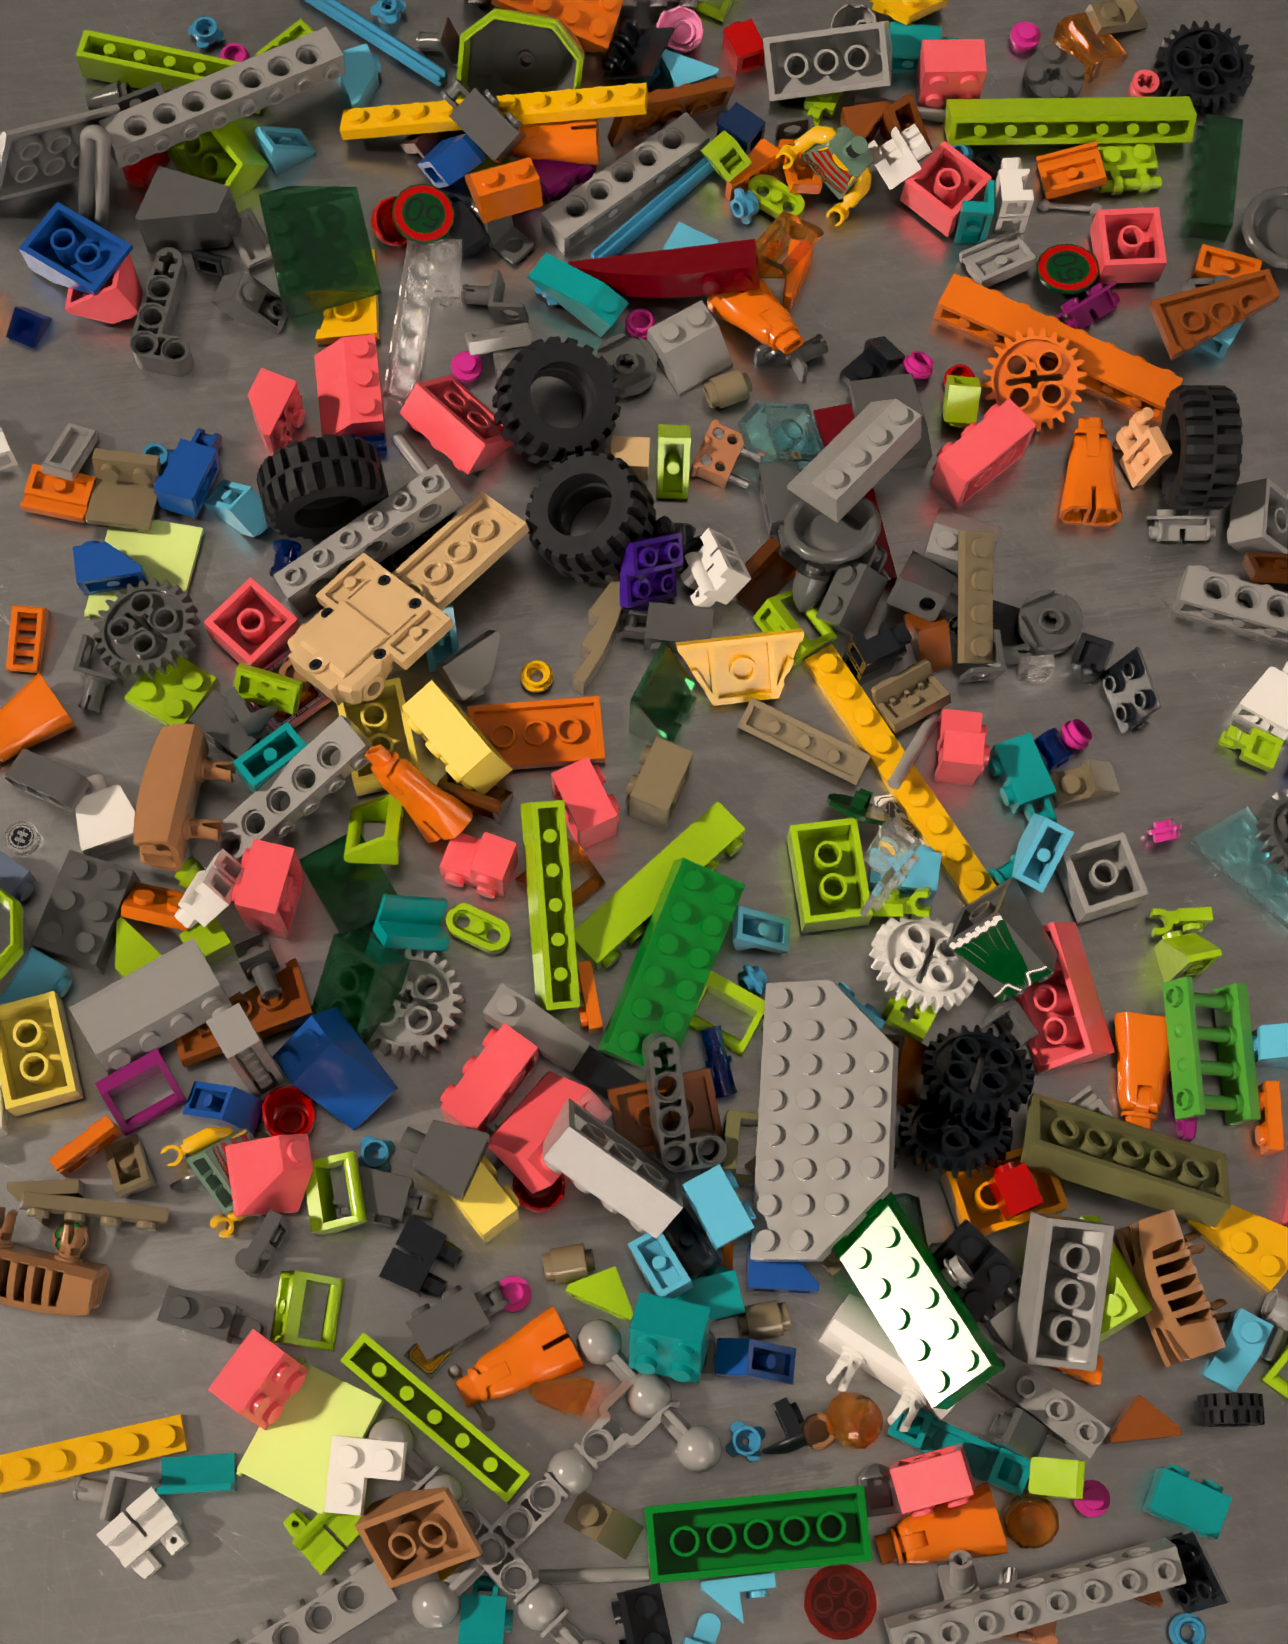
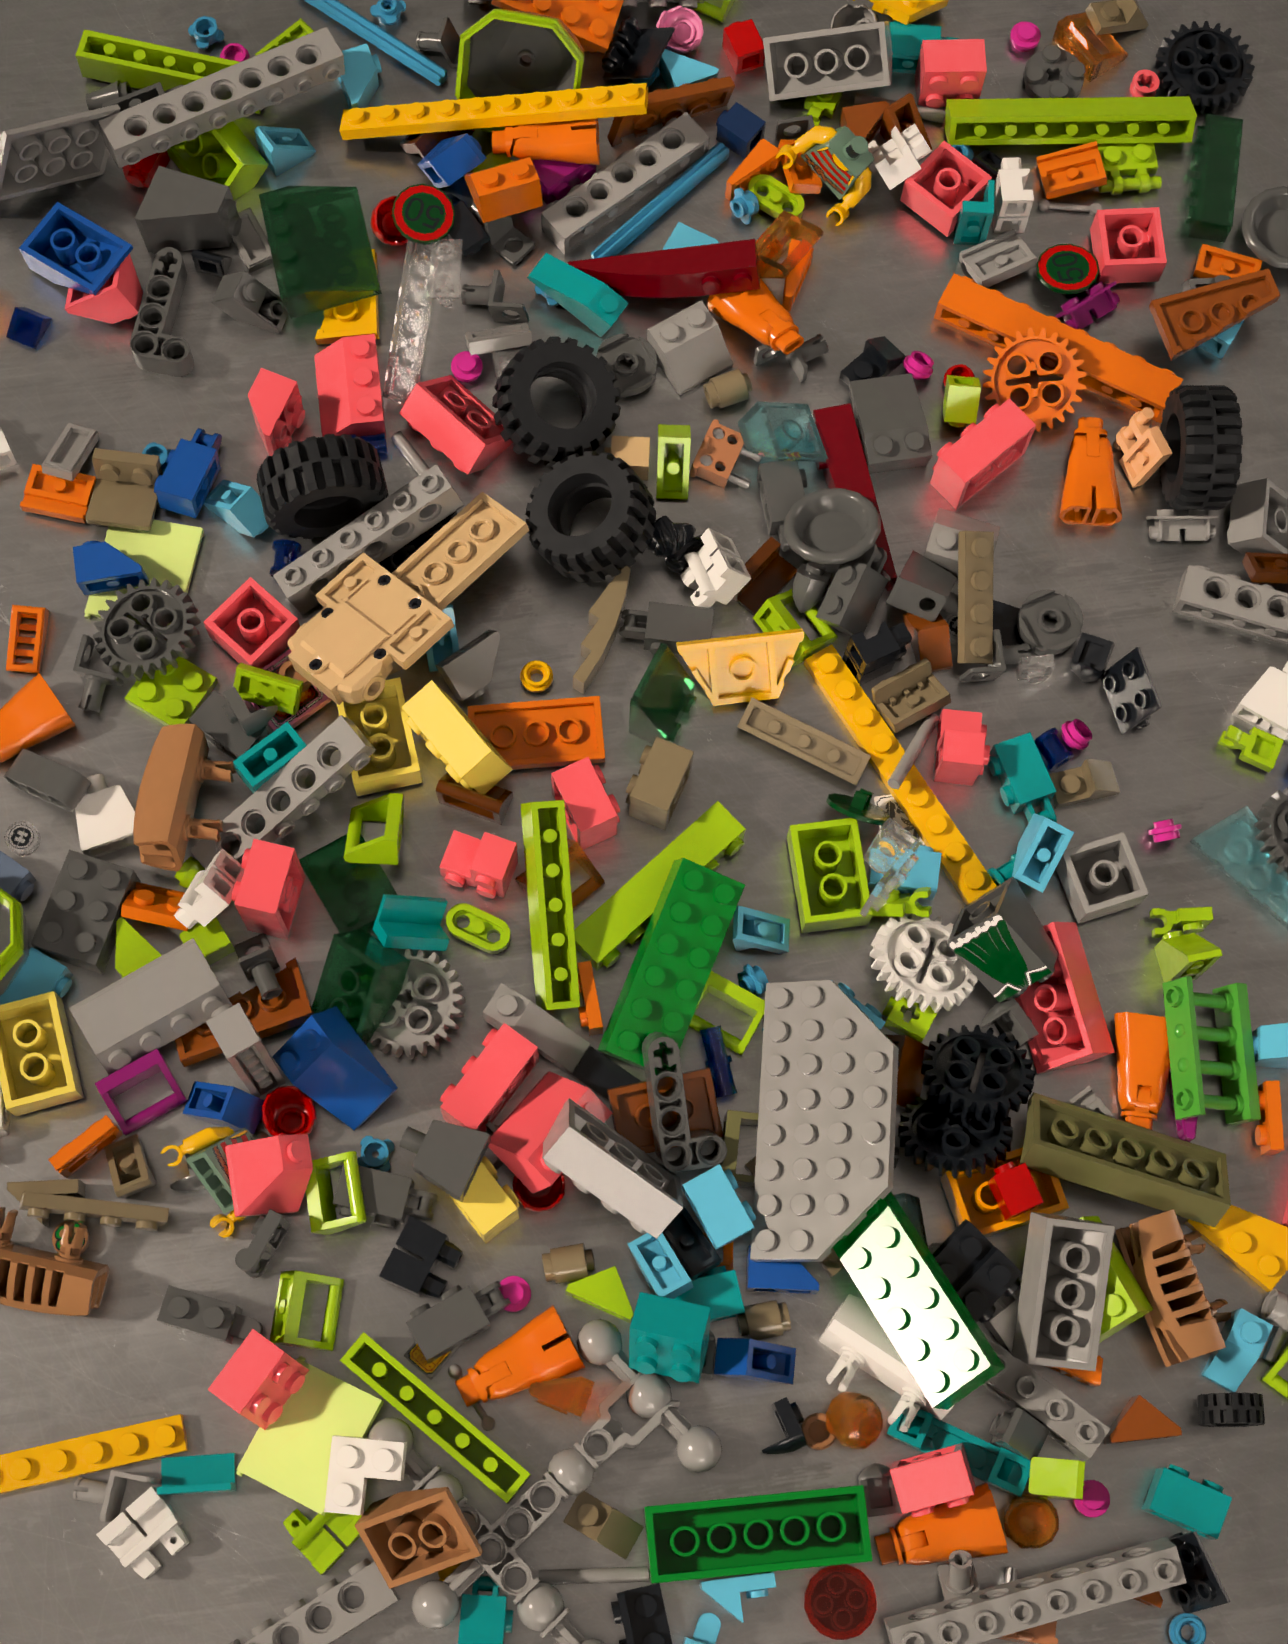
(94, 174): light grey piece -> none
(430, 807): orange piece -> none
(484, 121): dark grey brick -> none
(638, 322): dark pink plate -> none
(650, 569): dark purple slope -> none
(726, 156): lime brick -> none
(736, 1445): dark azure plate -> none
(858, 457): light grey slope -> none
(957, 1272): light grey plate -> none

